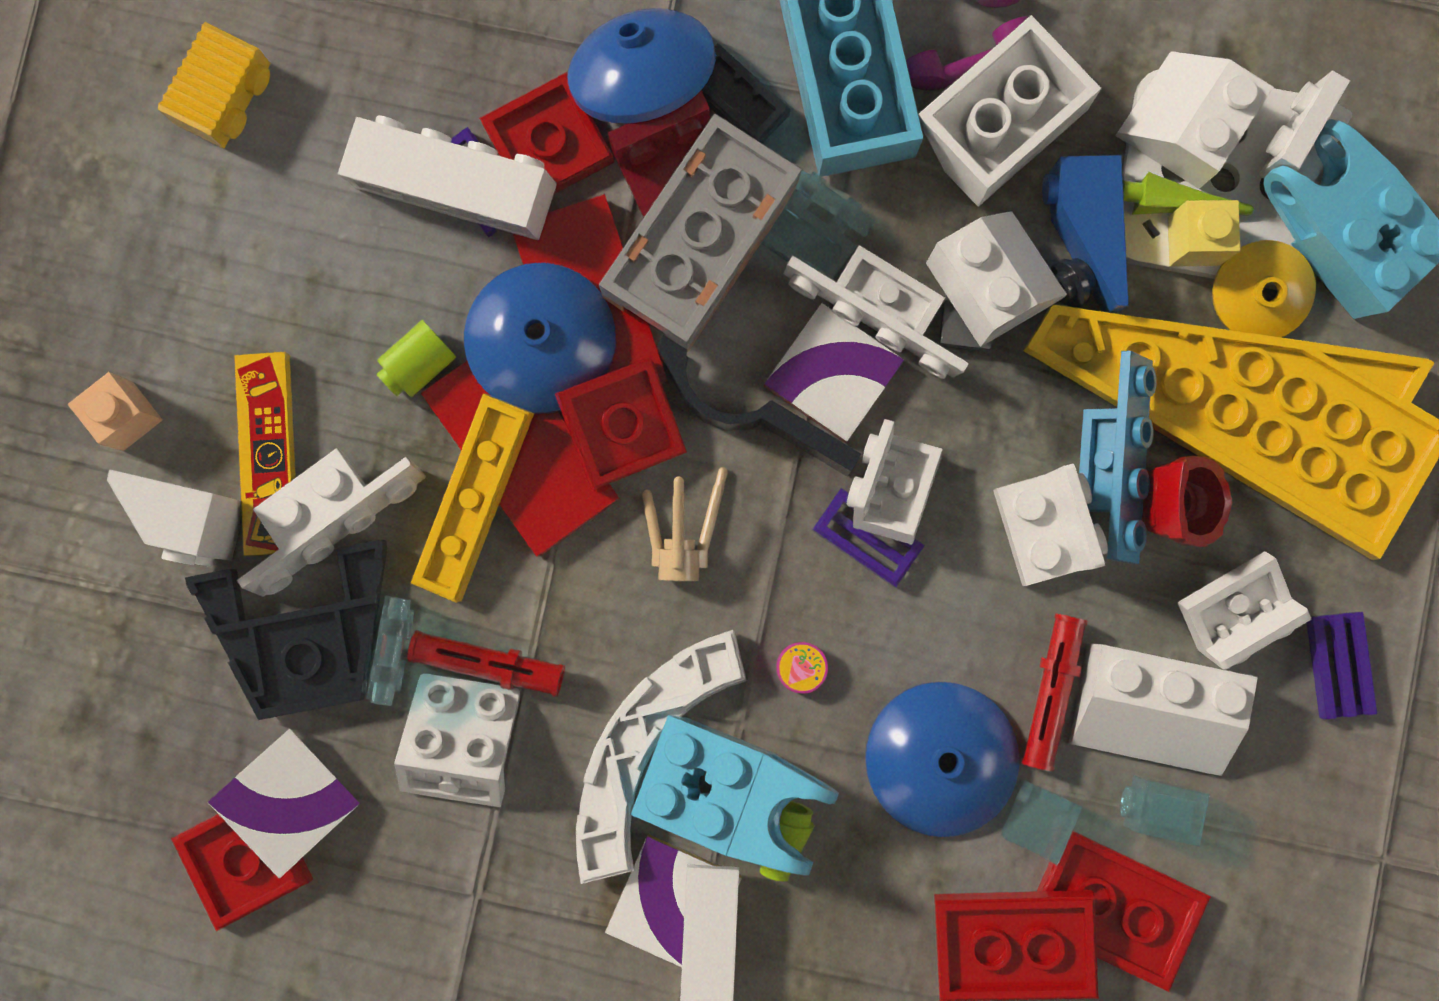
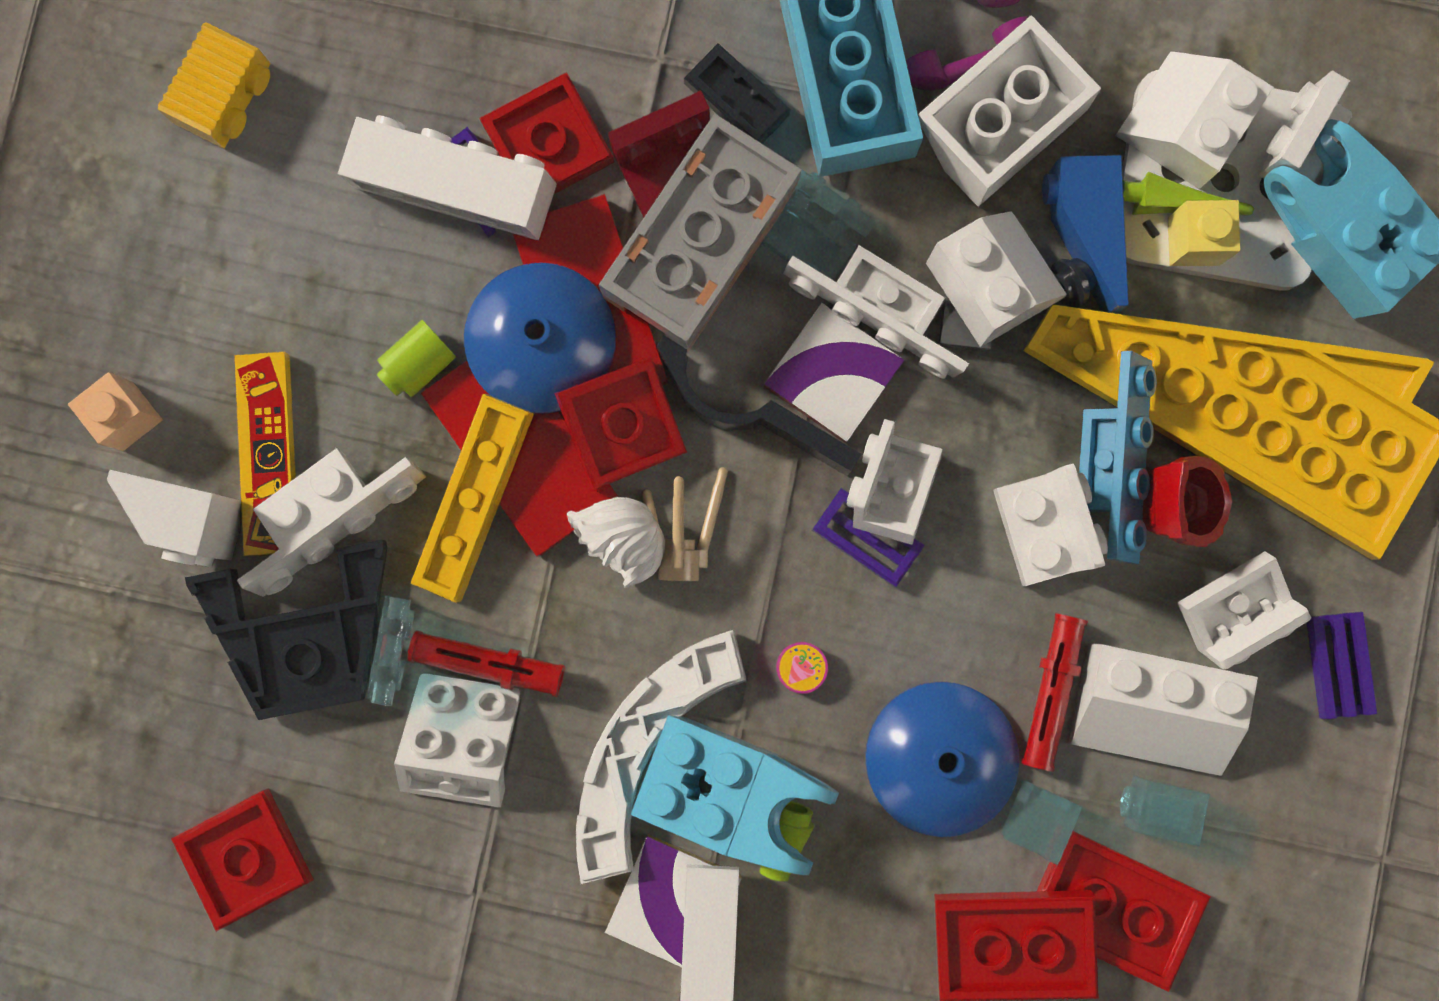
(283, 803): tile -> none
(622, 536): none -> white hair
(641, 65): blue dish -> none
(1240, 286): yellow dish -> none

